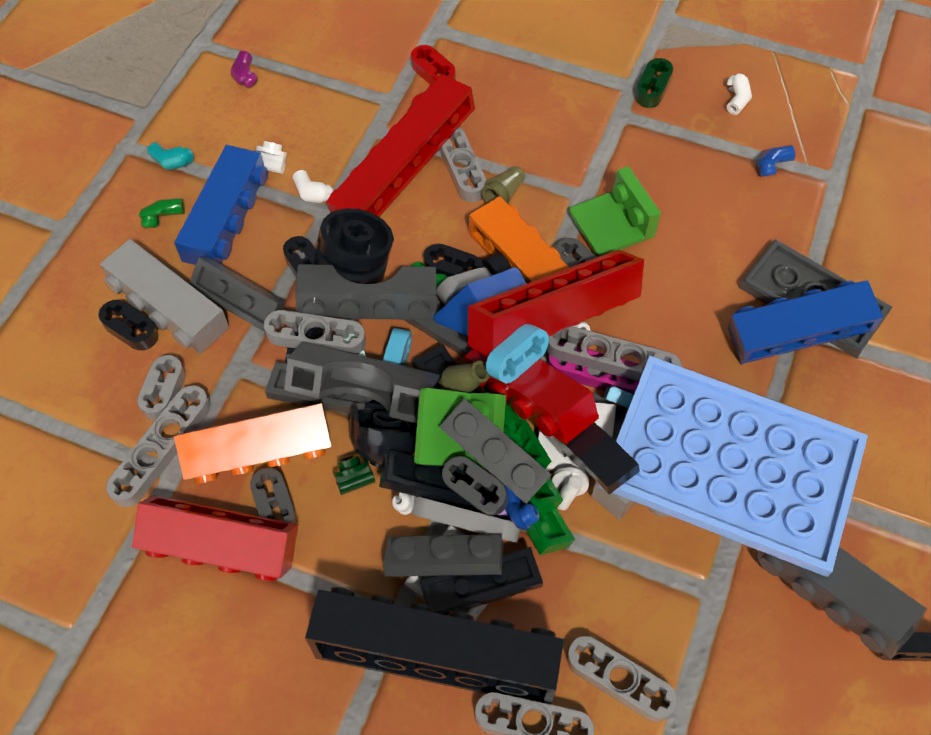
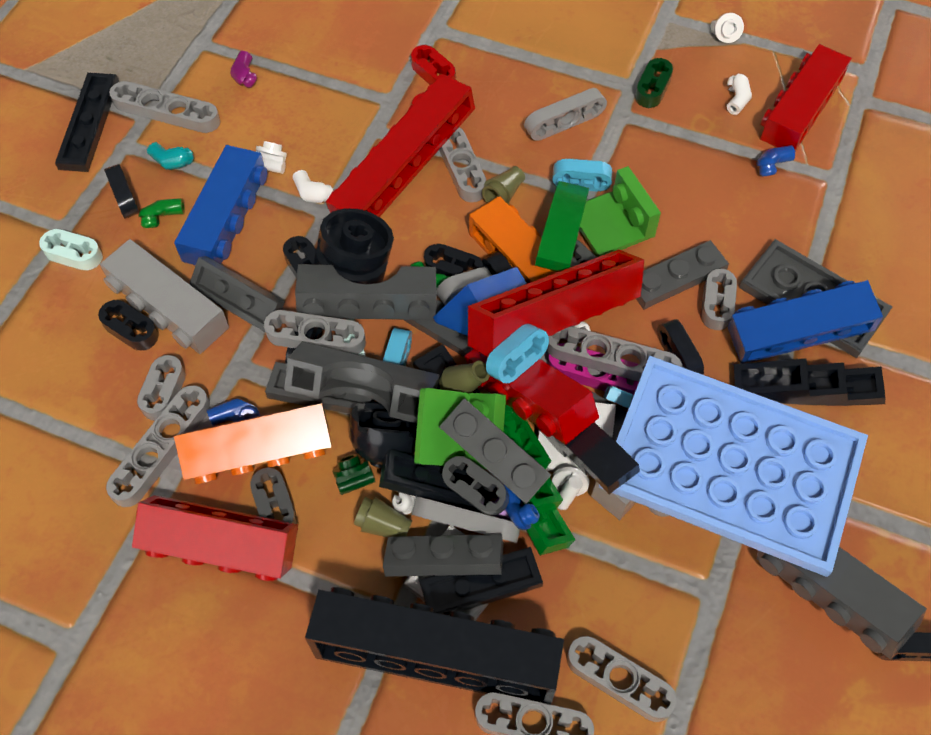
(69, 253): none -> light aqua beam
(86, 123): none -> black tile
(121, 191): none -> black beam
(197, 116): none -> light grey beam
(232, 410): none -> blue arm
(381, 519): none -> olive cone
(551, 118): none -> light grey beam
(562, 227): none -> green slope
(586, 173): none -> medium azure beam
(677, 341): none -> black beam
(680, 273): none -> dark grey plate
(725, 300): none -> light grey beam
(728, 27): none -> white plate
(805, 98): none -> red brick
(811, 384): none -> black slope

